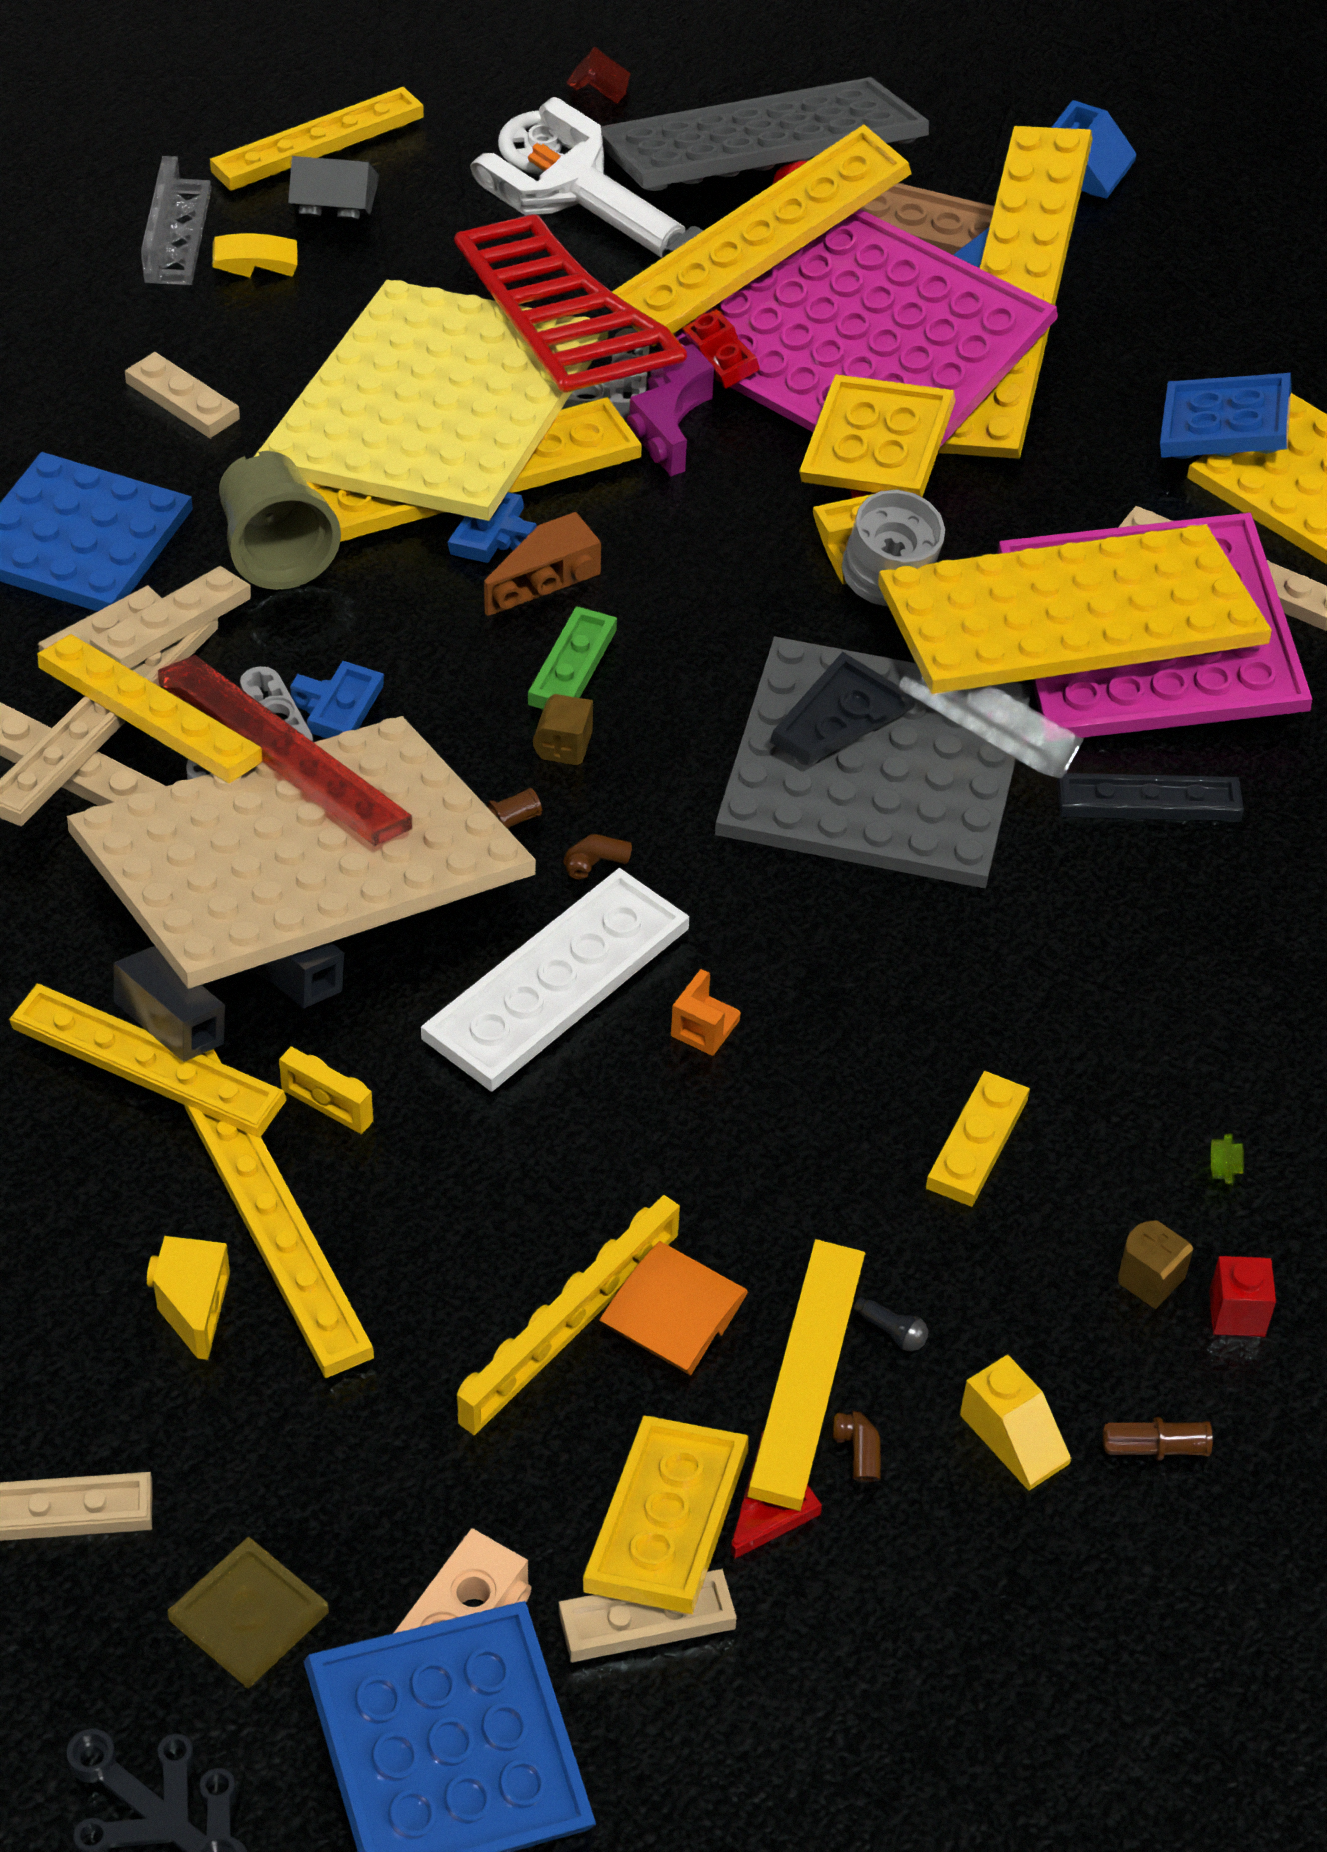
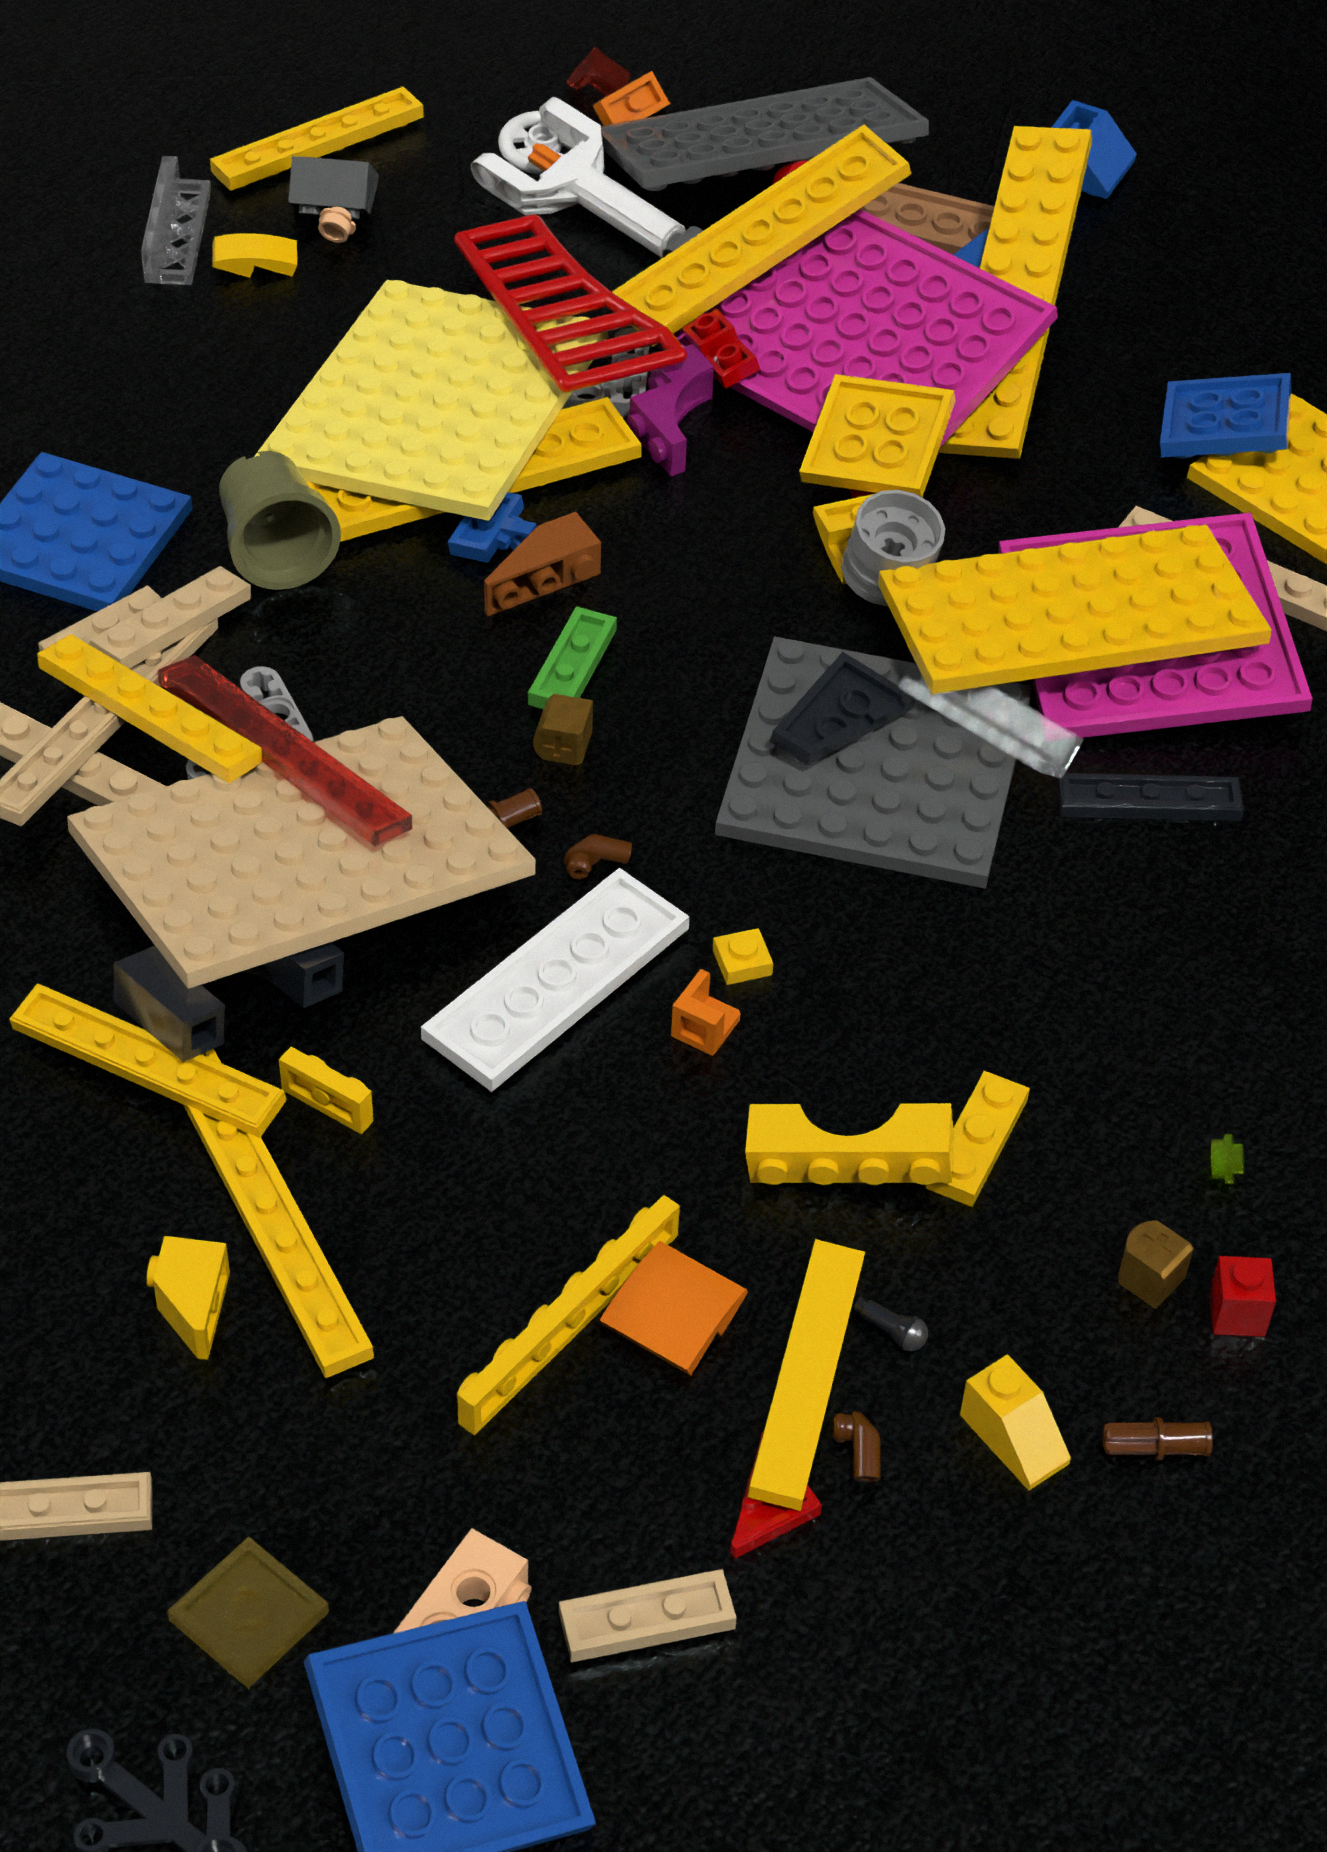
(182, 394): tan plate -> none
(336, 224): none -> light nougat plate
(339, 702): blue hinge -> none
(632, 101): none -> orange plate
(666, 1515): yellow plate -> none
(742, 956): none -> yellow plate
(906, 1149): none -> yellow arch

